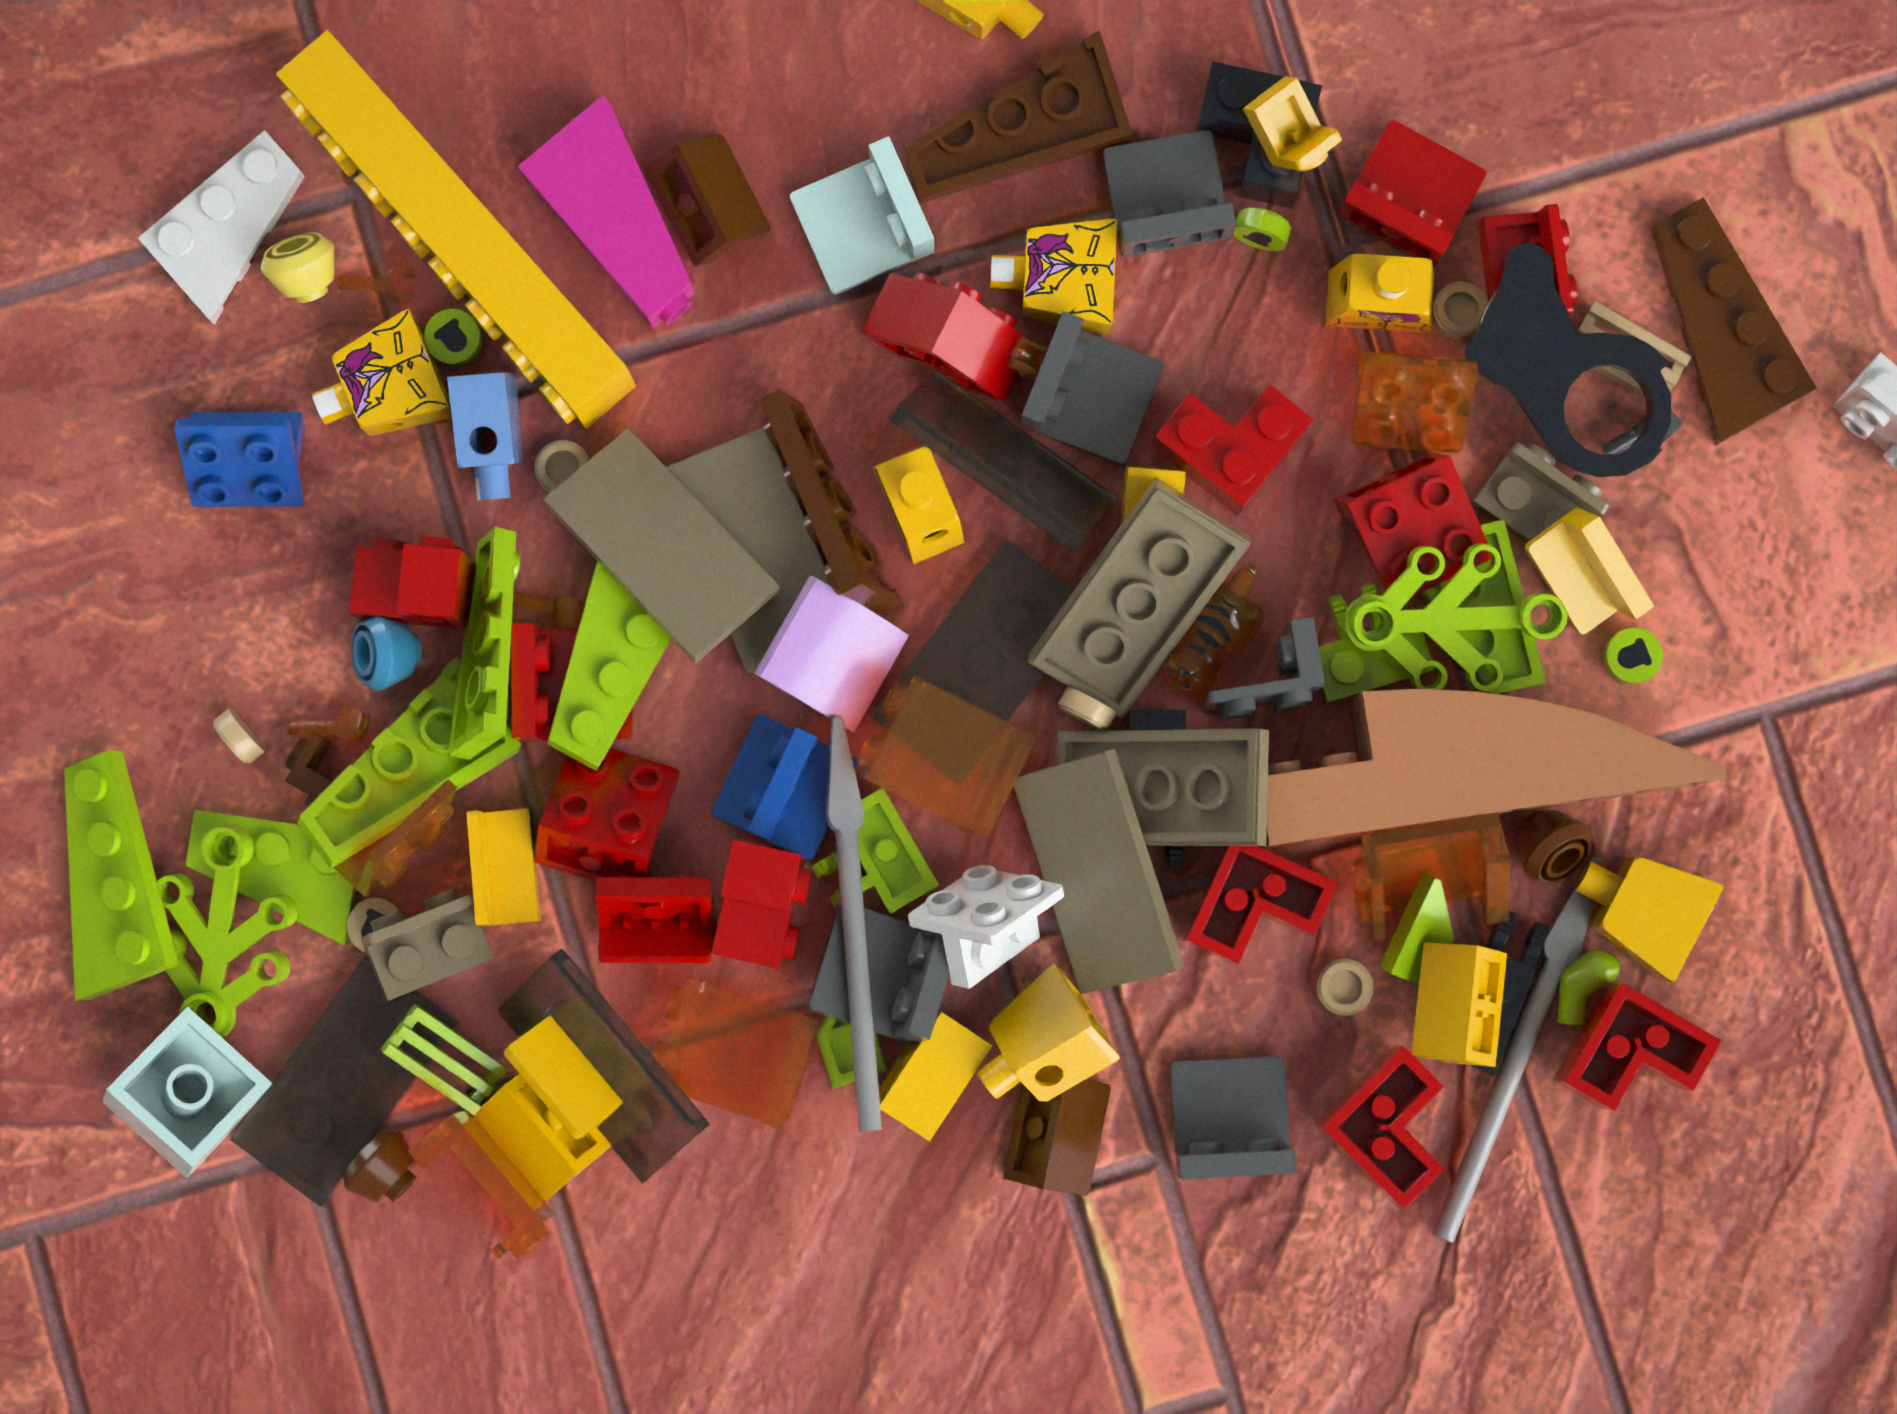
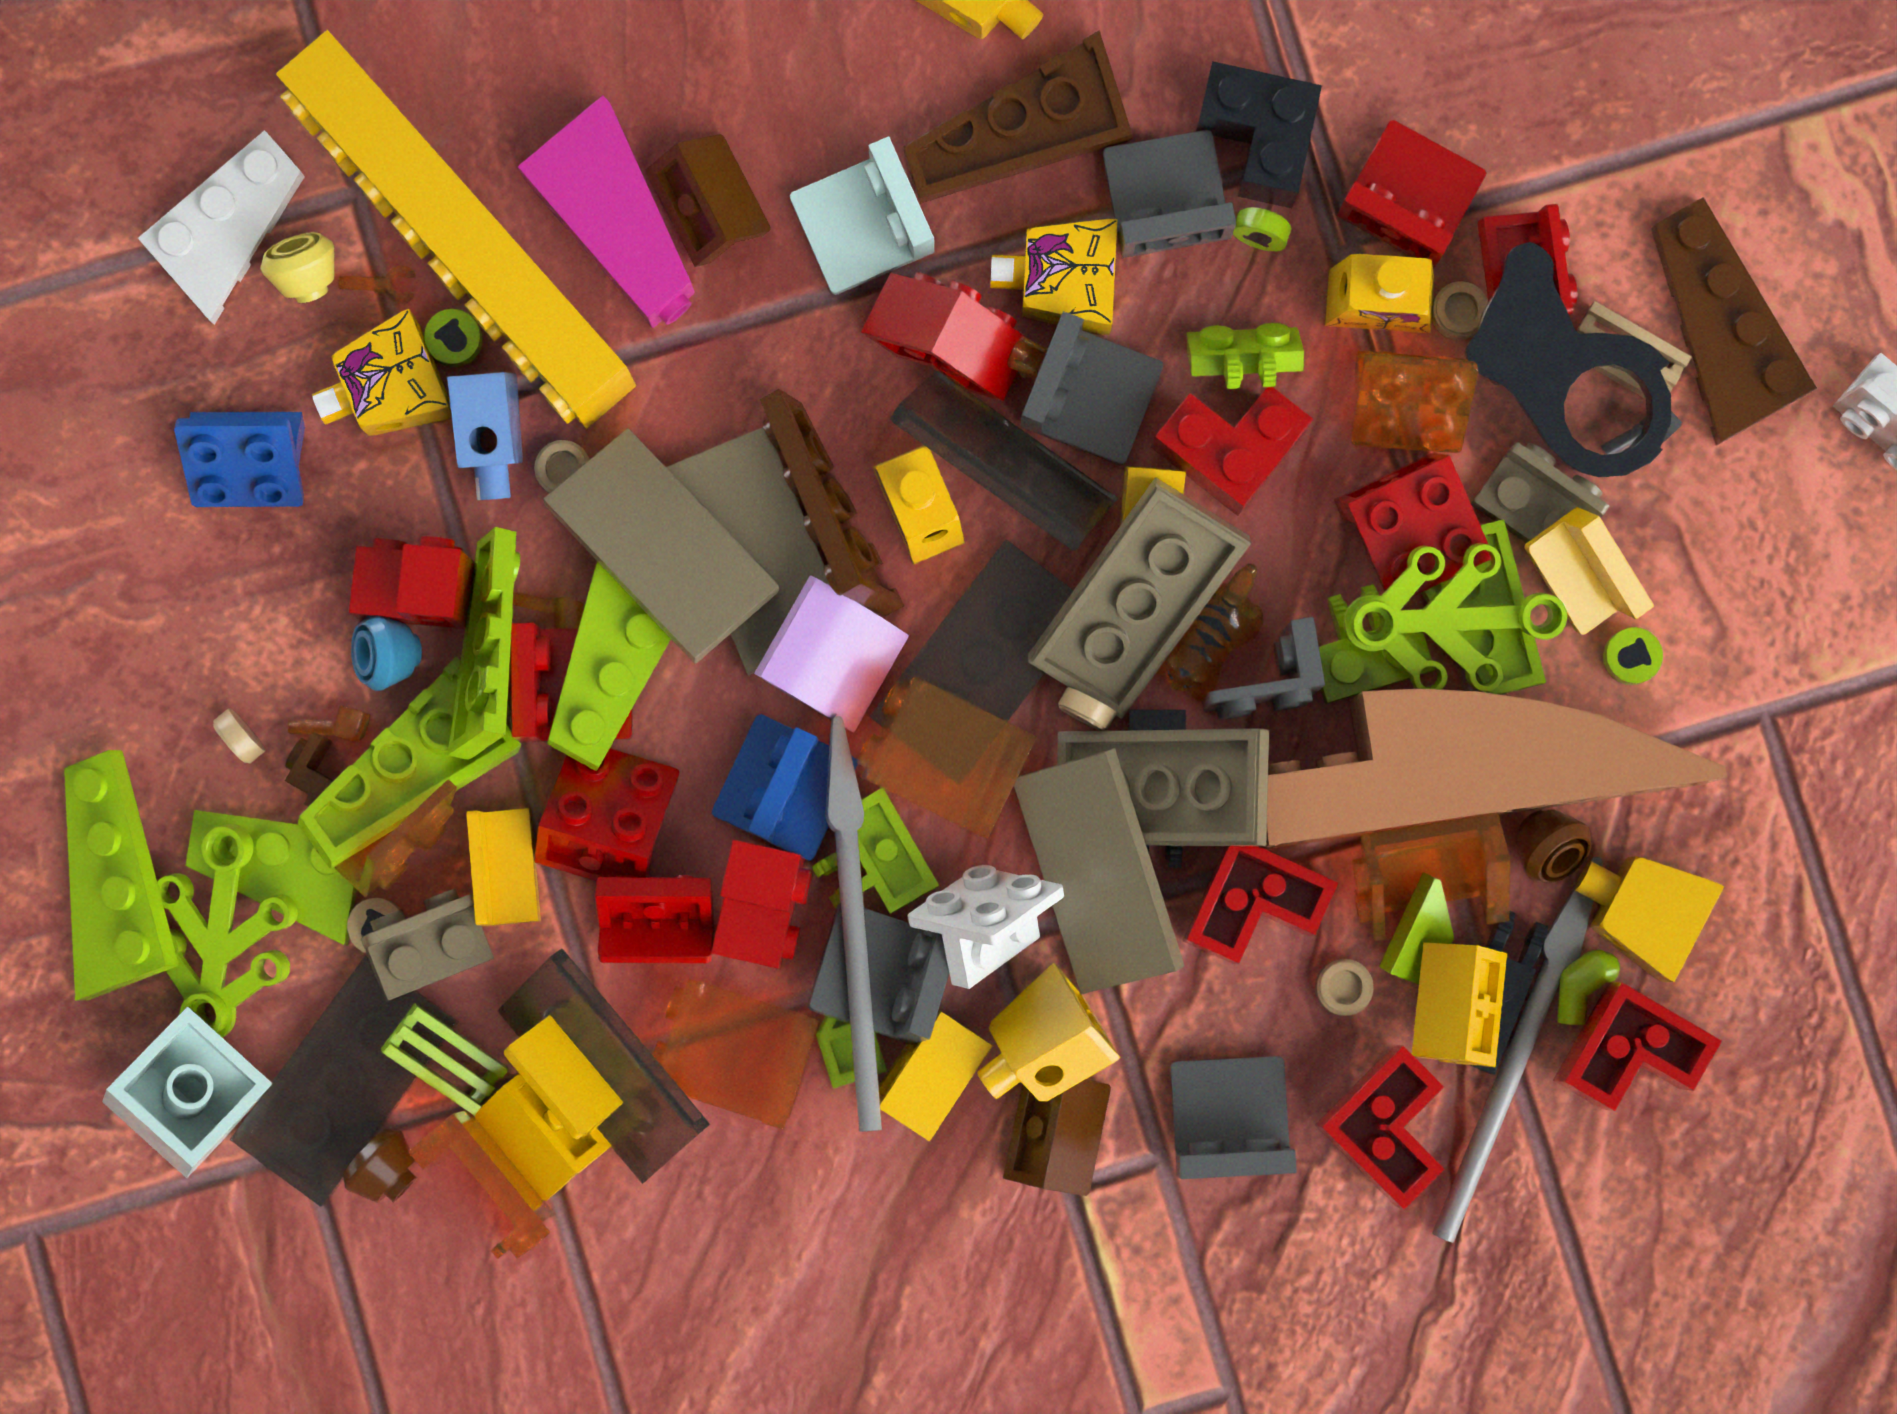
(1245, 351): none -> lime hinge
(1290, 127): yellow bracket -> none

